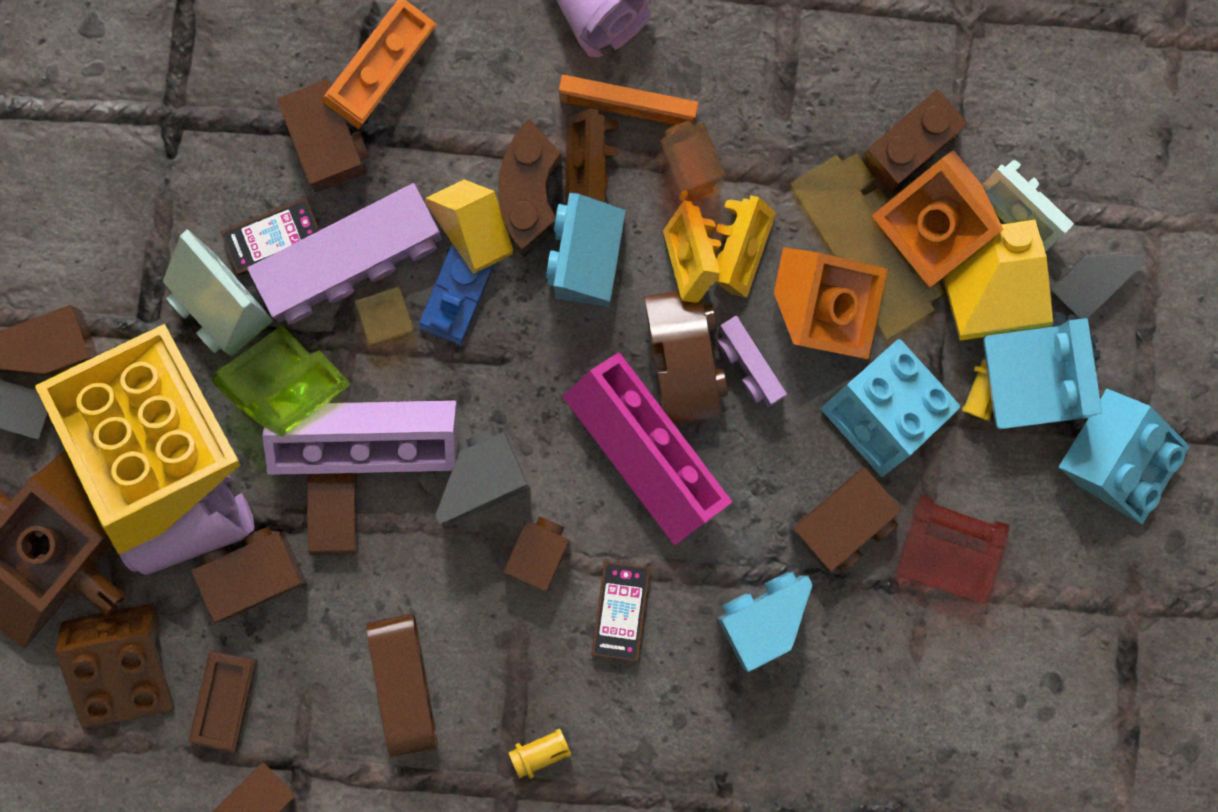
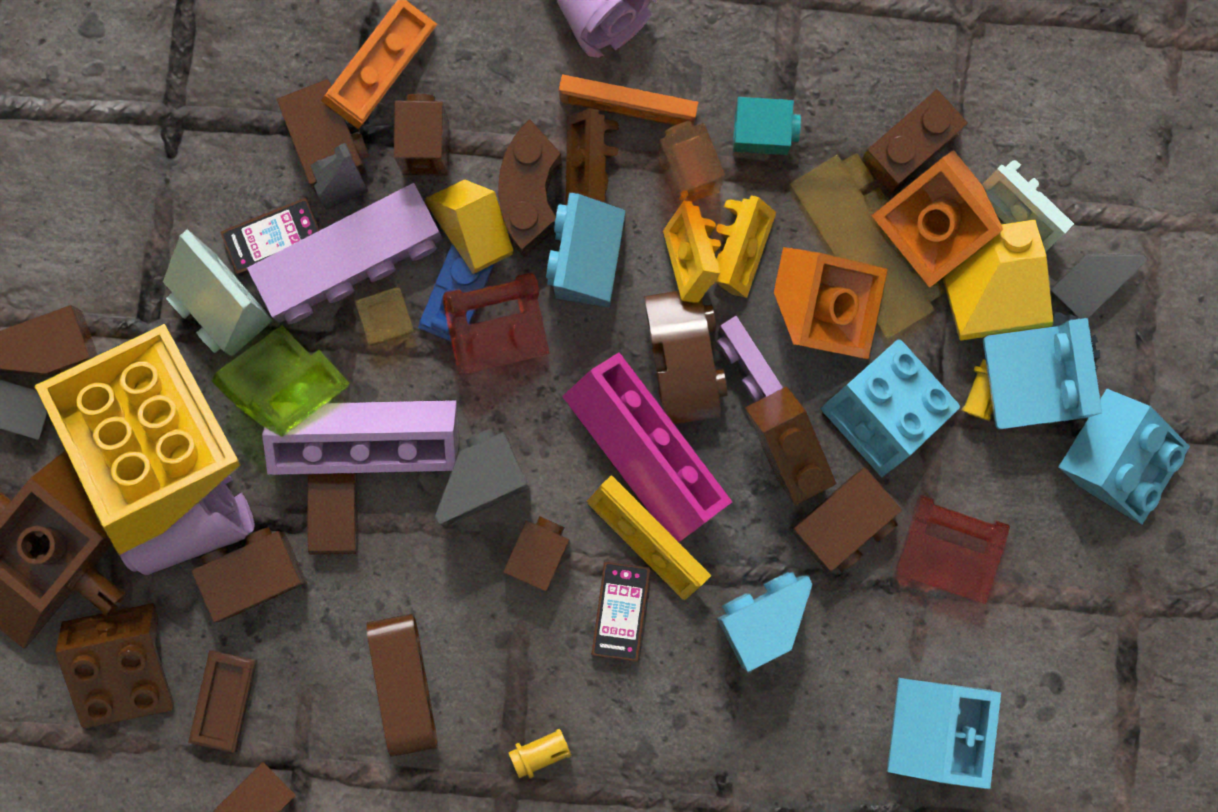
(338, 178): none -> dark grey slope
(421, 136): none -> reddish brown brick
(498, 339): none -> clear red plate
(648, 538): none -> yellow tile
(765, 126): none -> teal brick
(791, 445): none -> reddish brown brick
(944, 732): none -> medium azure slope

